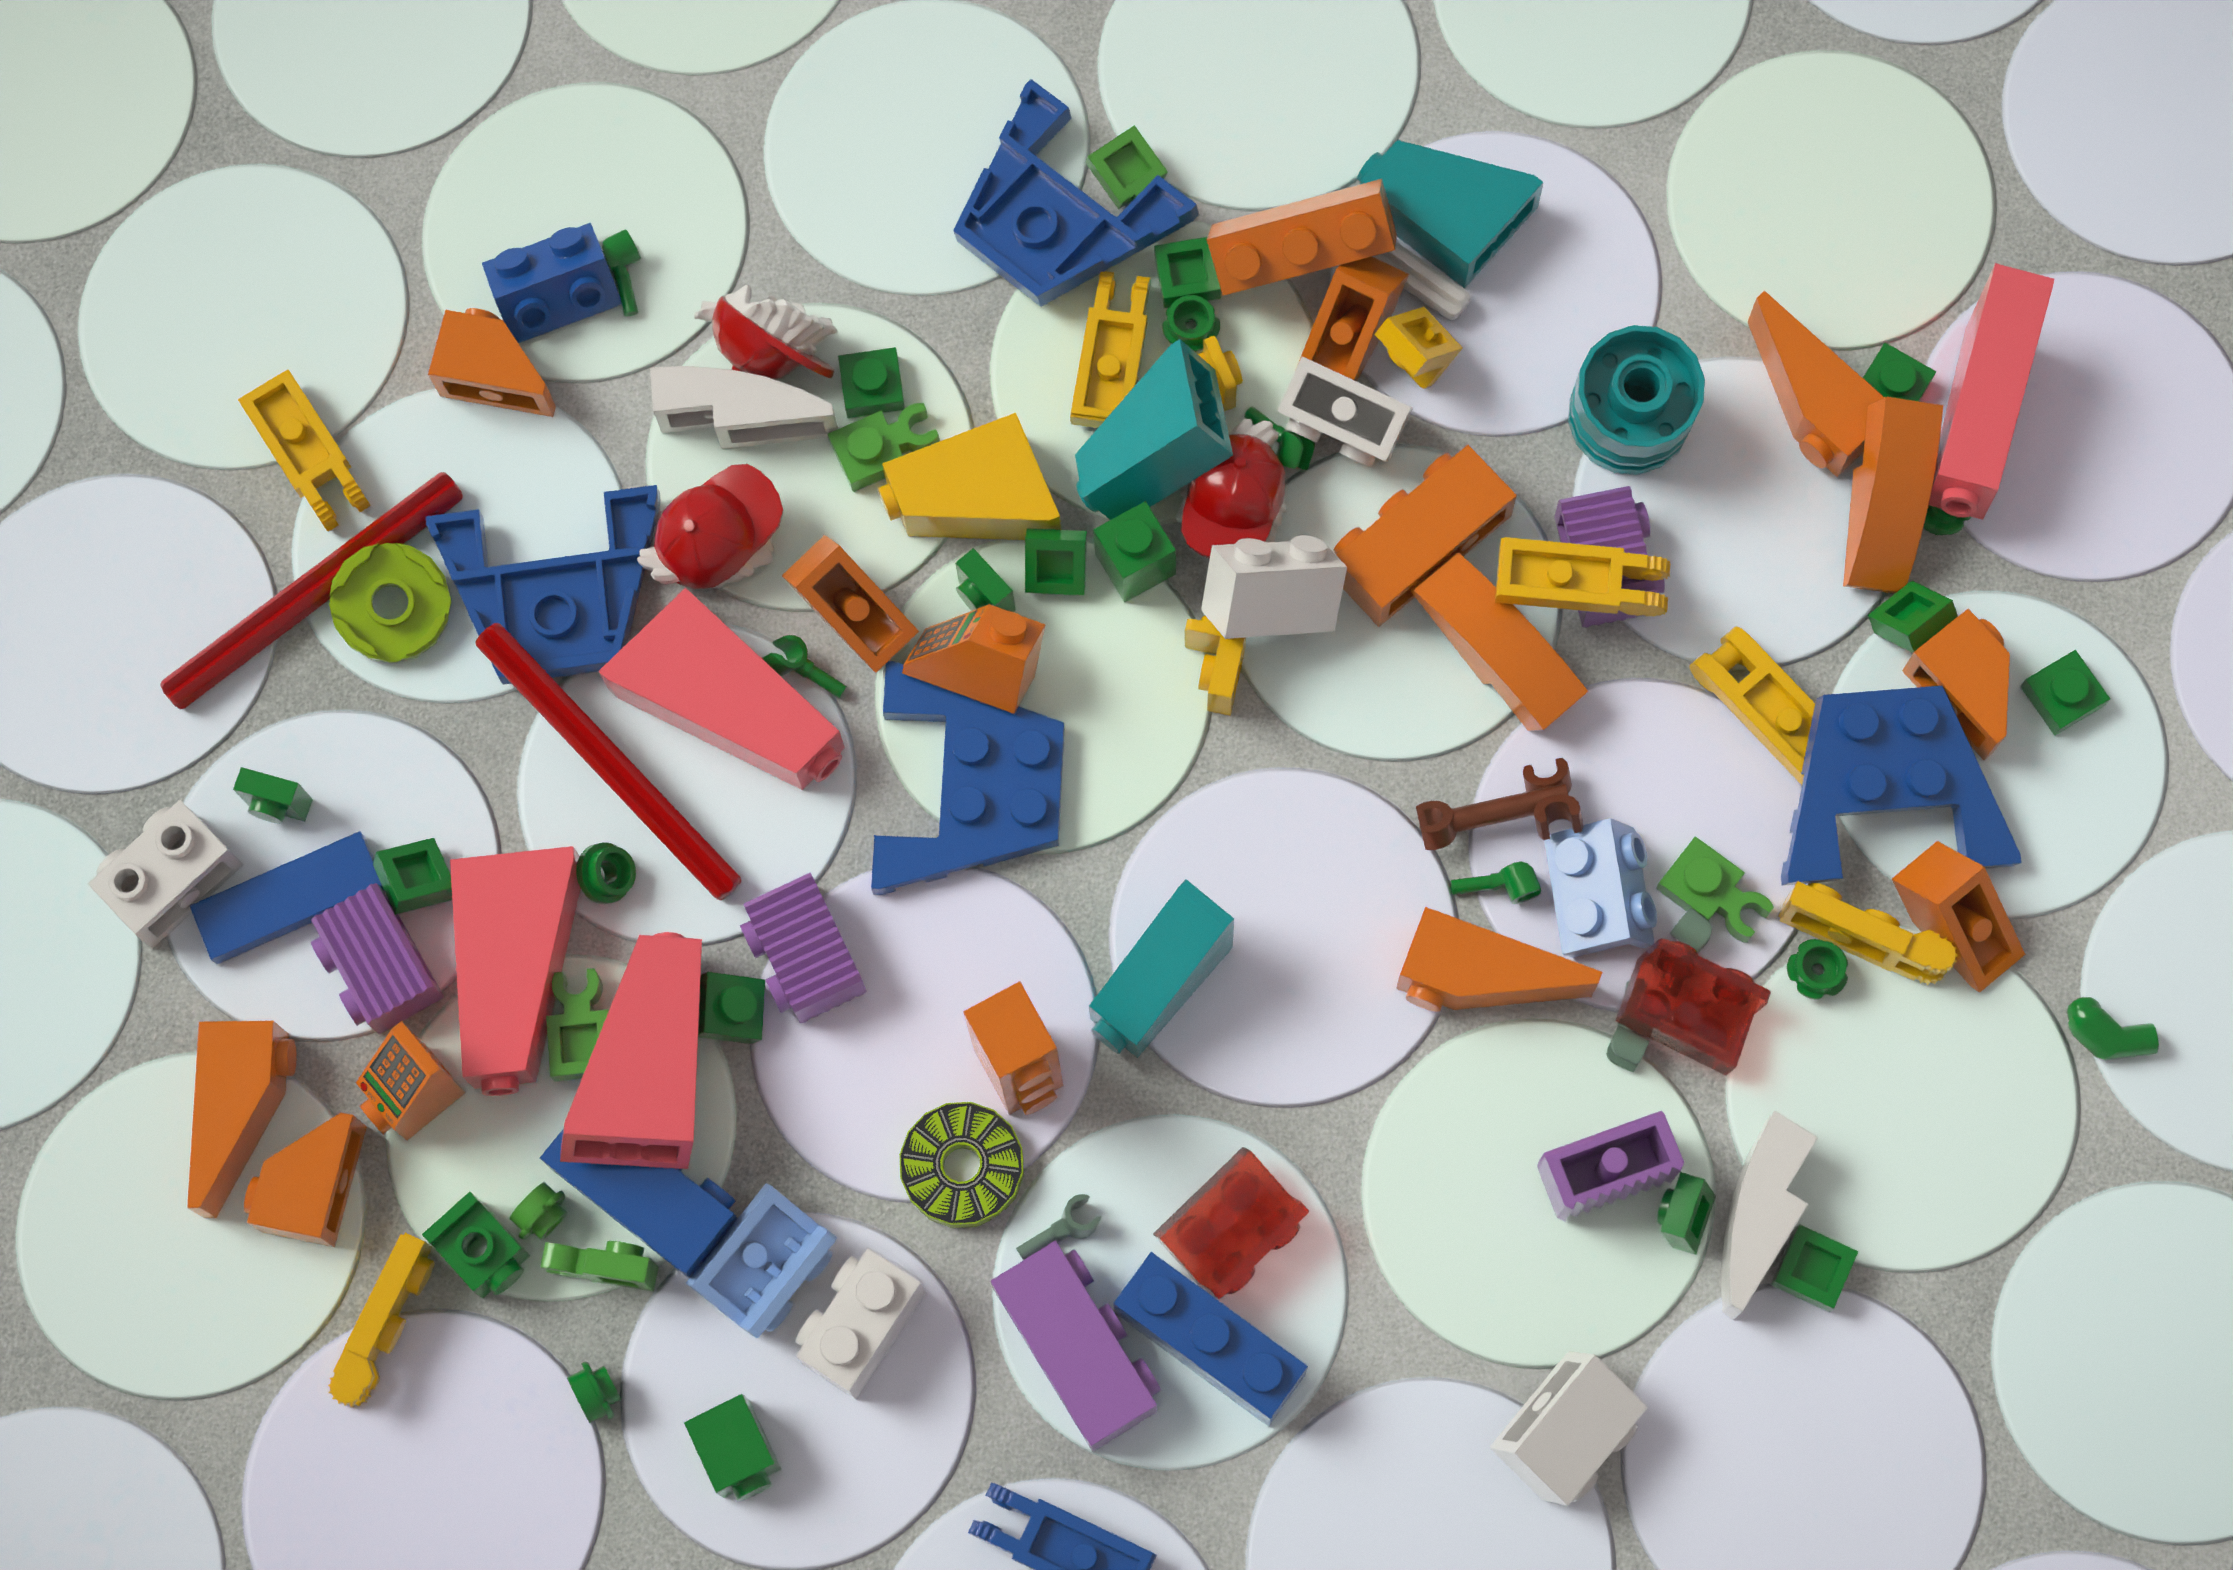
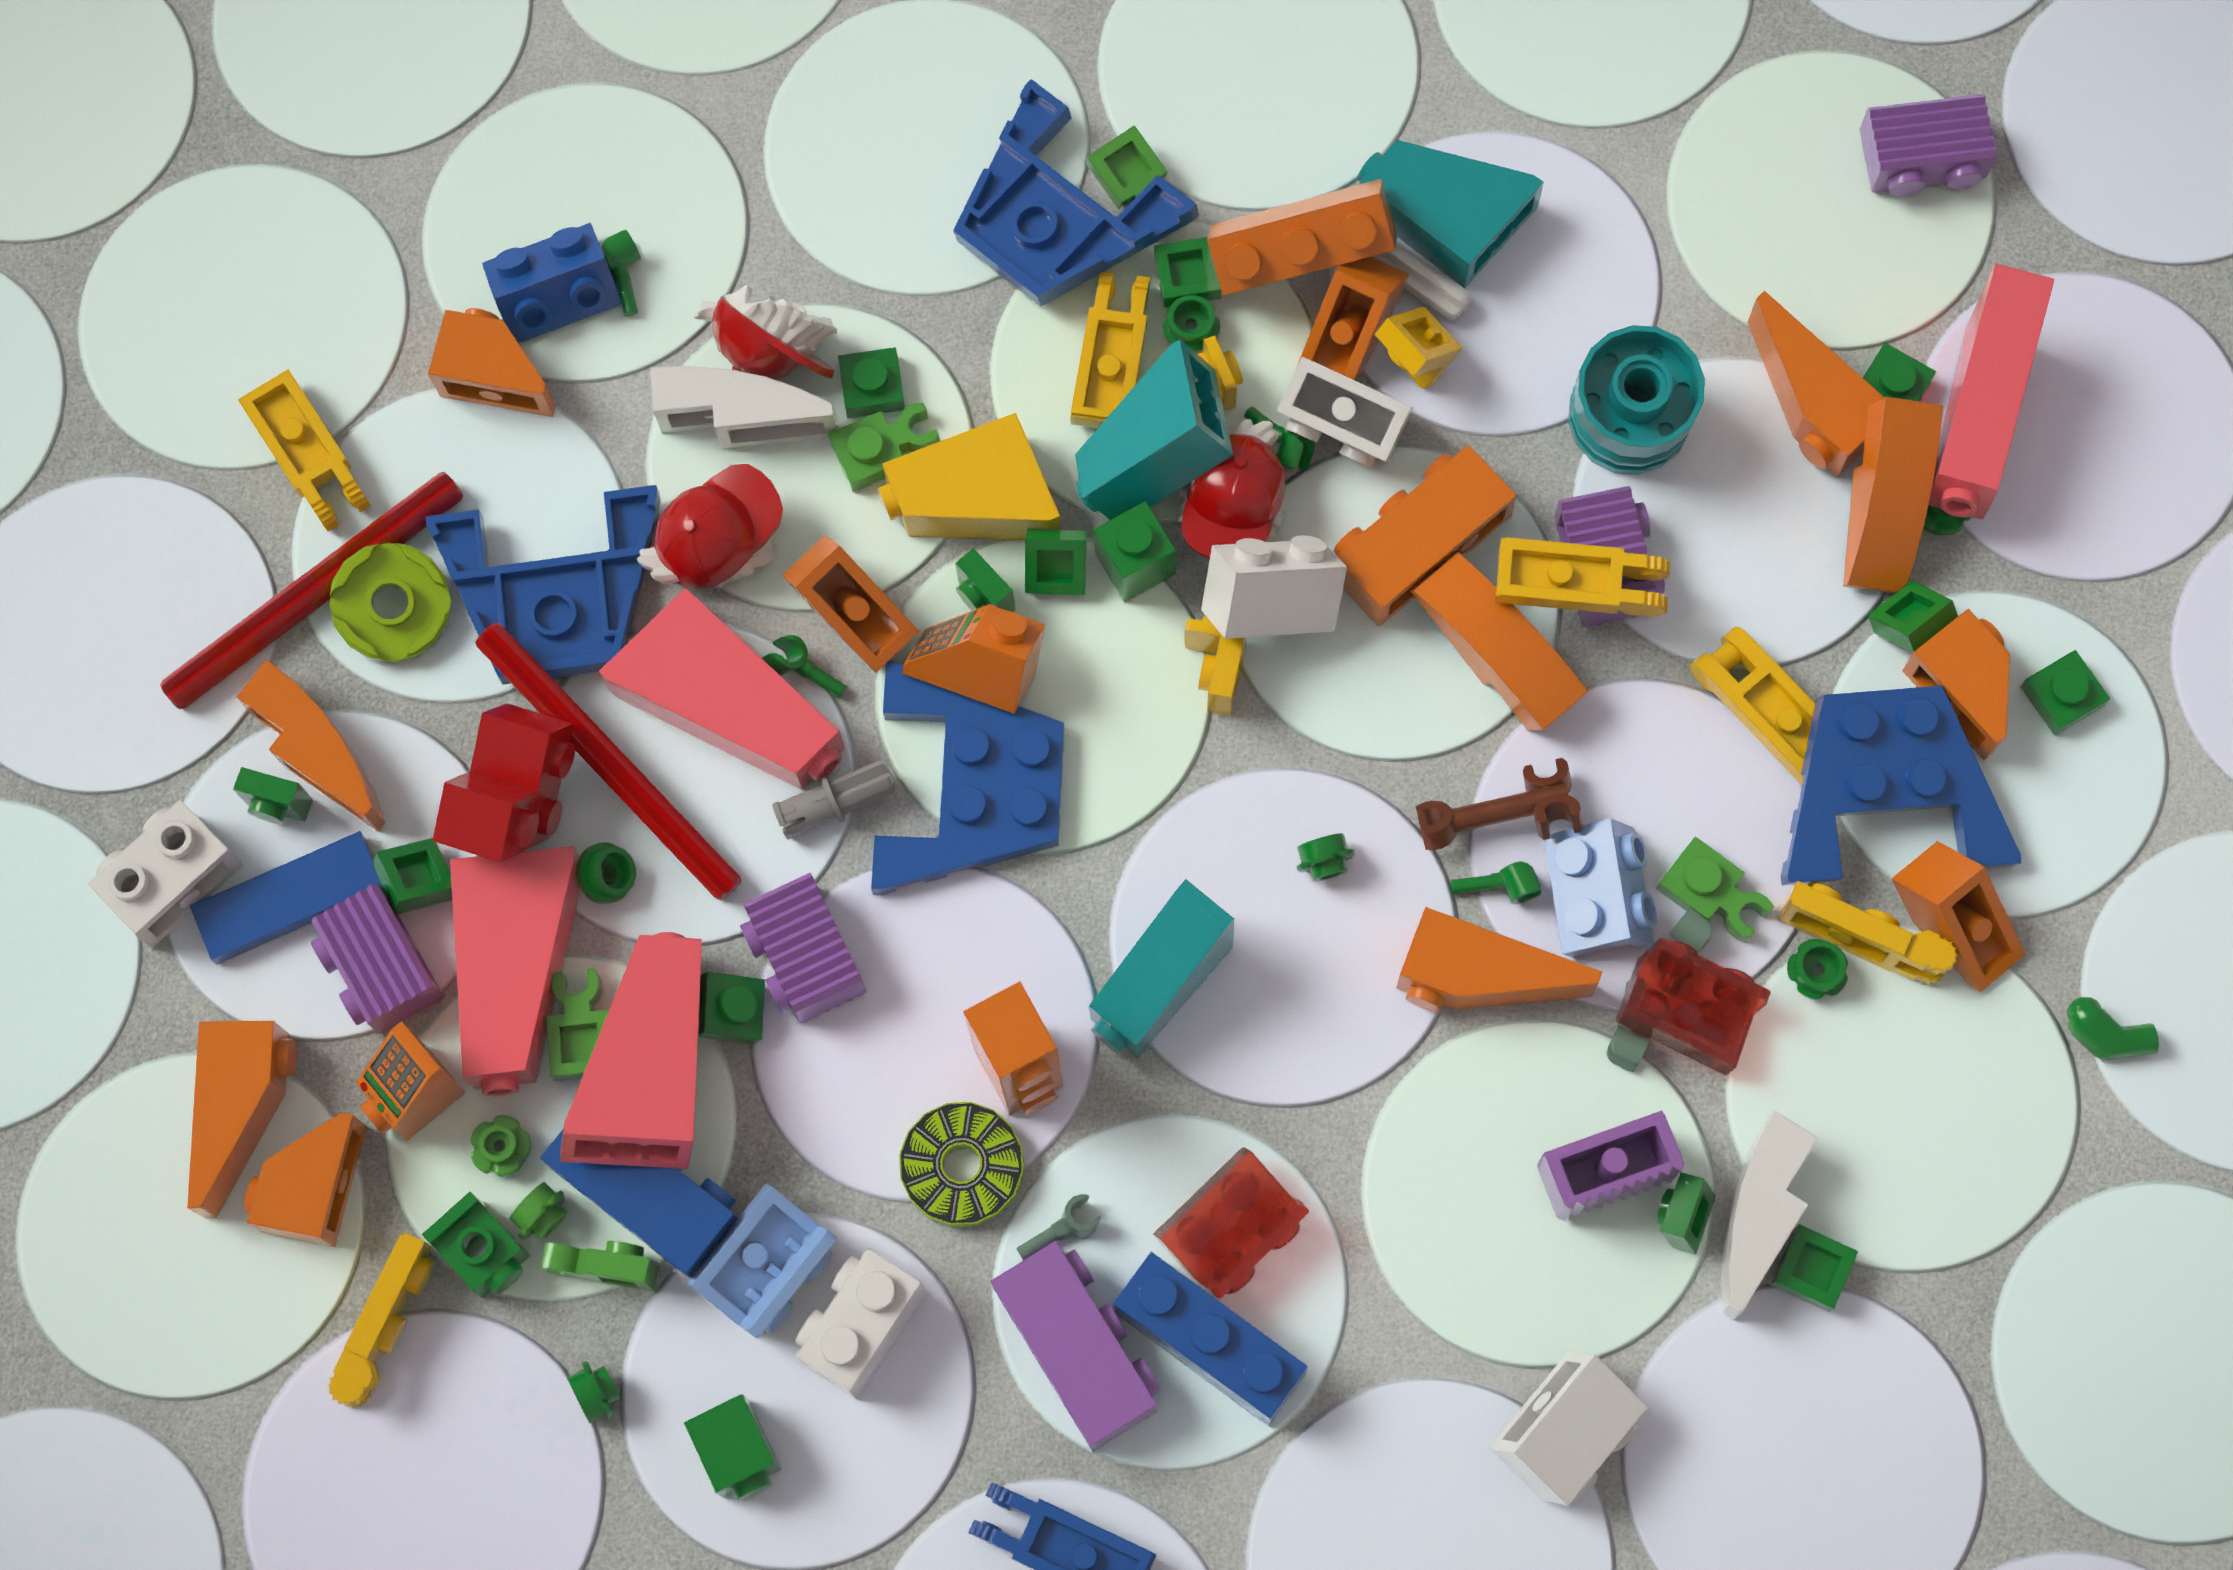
(310, 743): none -> orange slope
(511, 786): none -> red brick
(512, 1157): none -> bright green plate
(834, 798): none -> light grey axle
(1325, 857): none -> green plate
(1928, 144): none -> medium lavender brick

